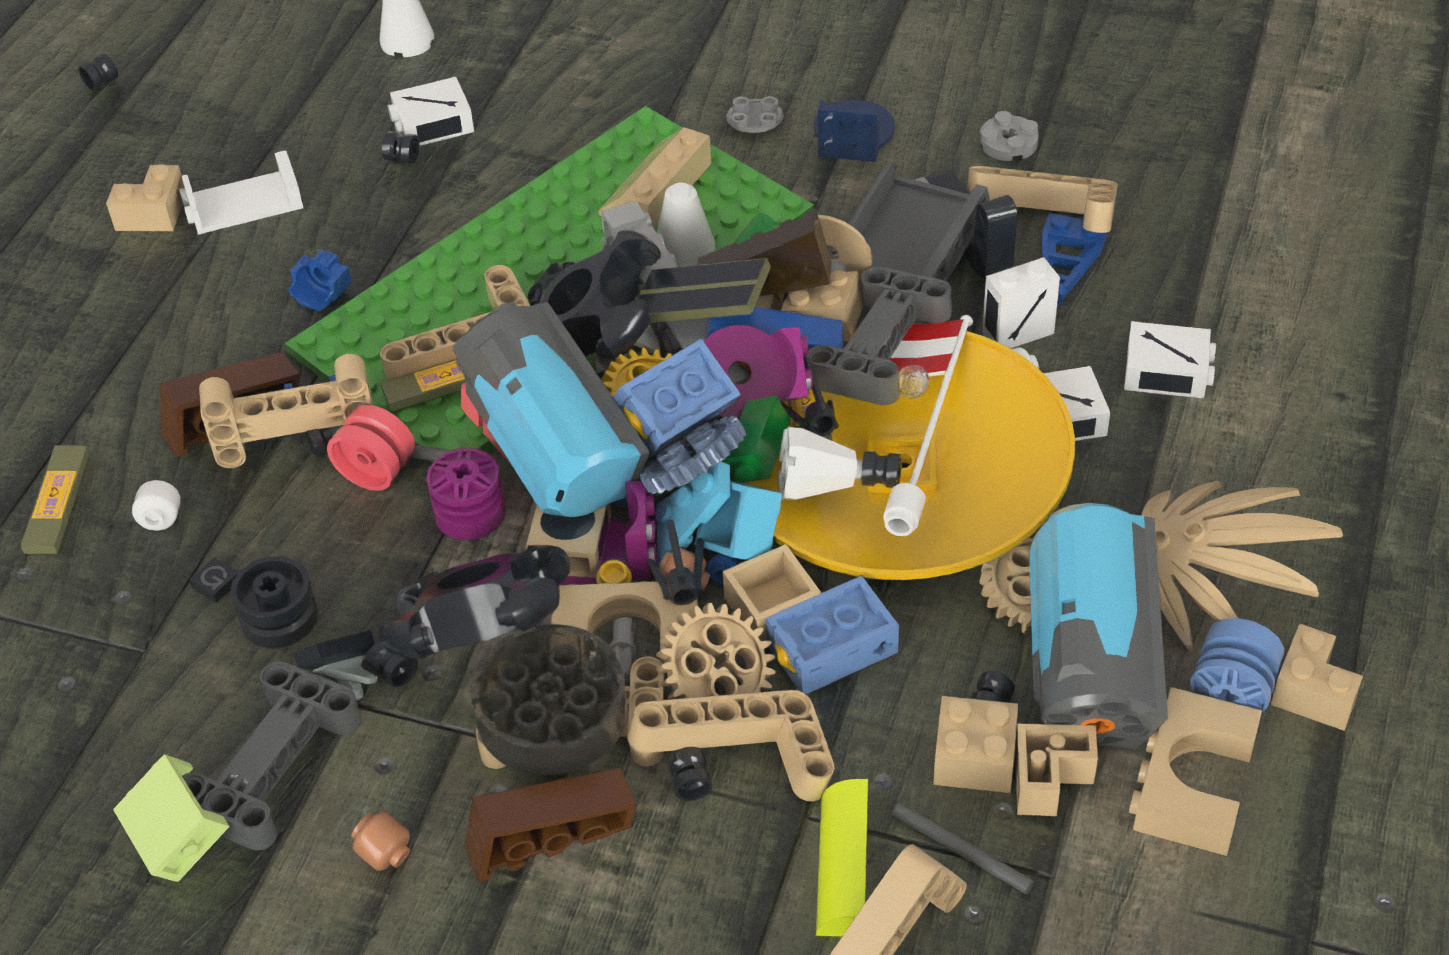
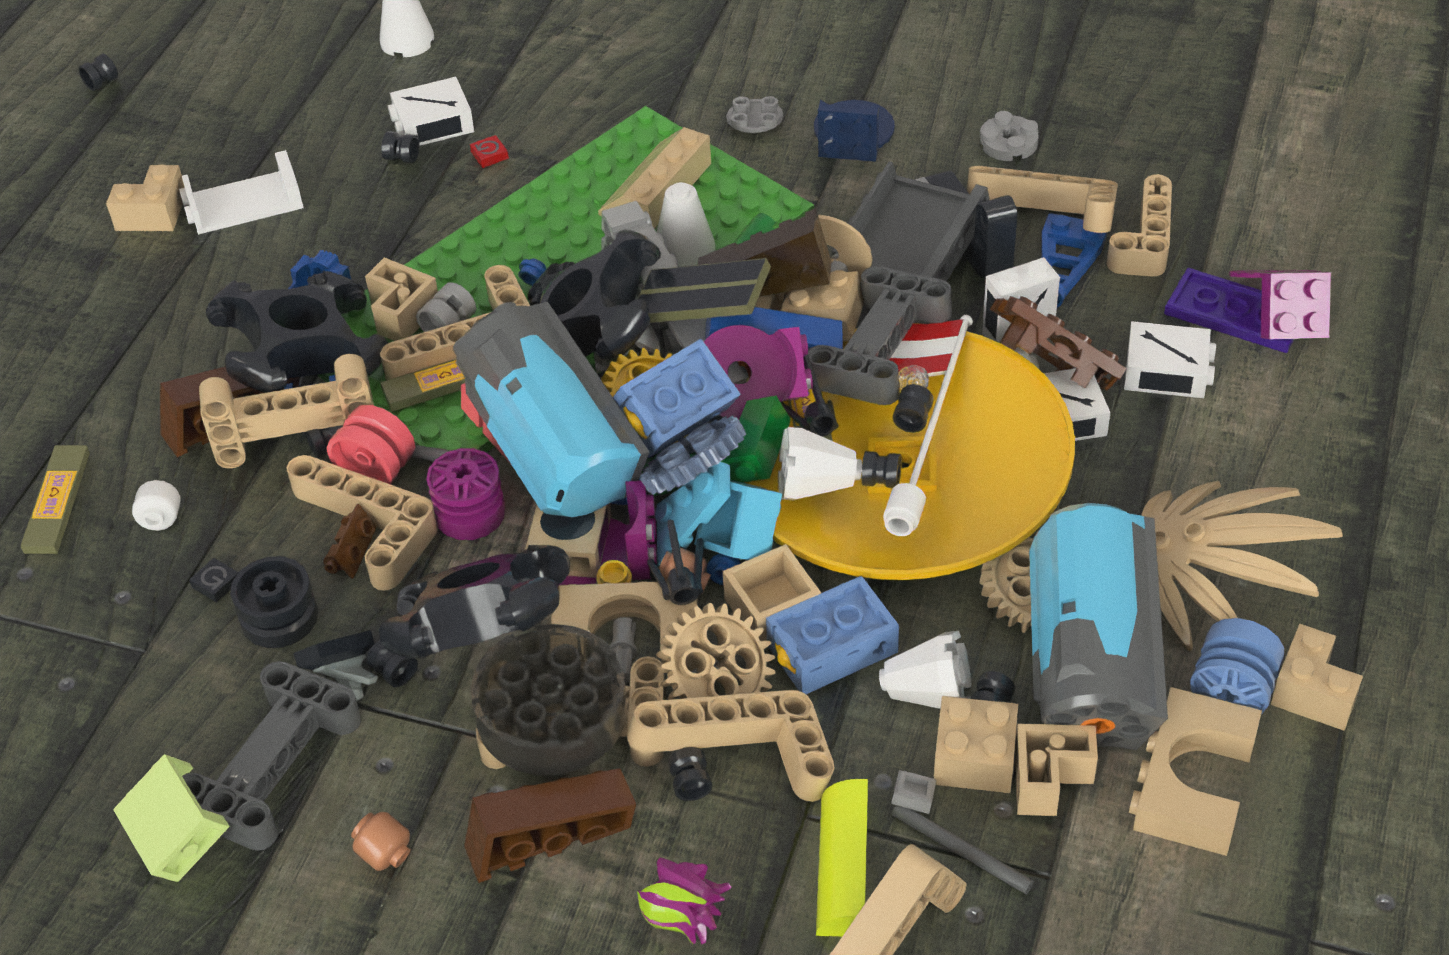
(293, 329): none -> black piece
(352, 541): none -> reddish brown hinge
(397, 296): none -> tan brick
(403, 515): none -> tan beam
(447, 307): none -> light grey wheel
(489, 151): none -> red tile
(531, 270): none -> blue plate
(682, 899): none -> magenta hair
(913, 408): none -> black wheel
(913, 791): none -> light grey tile
(928, 671): none -> white cone
(1030, 332): none -> reddish brown piece
(1145, 251): none -> tan beam
(1221, 307): none -> dark purple tile
(1293, 302): none -> piece

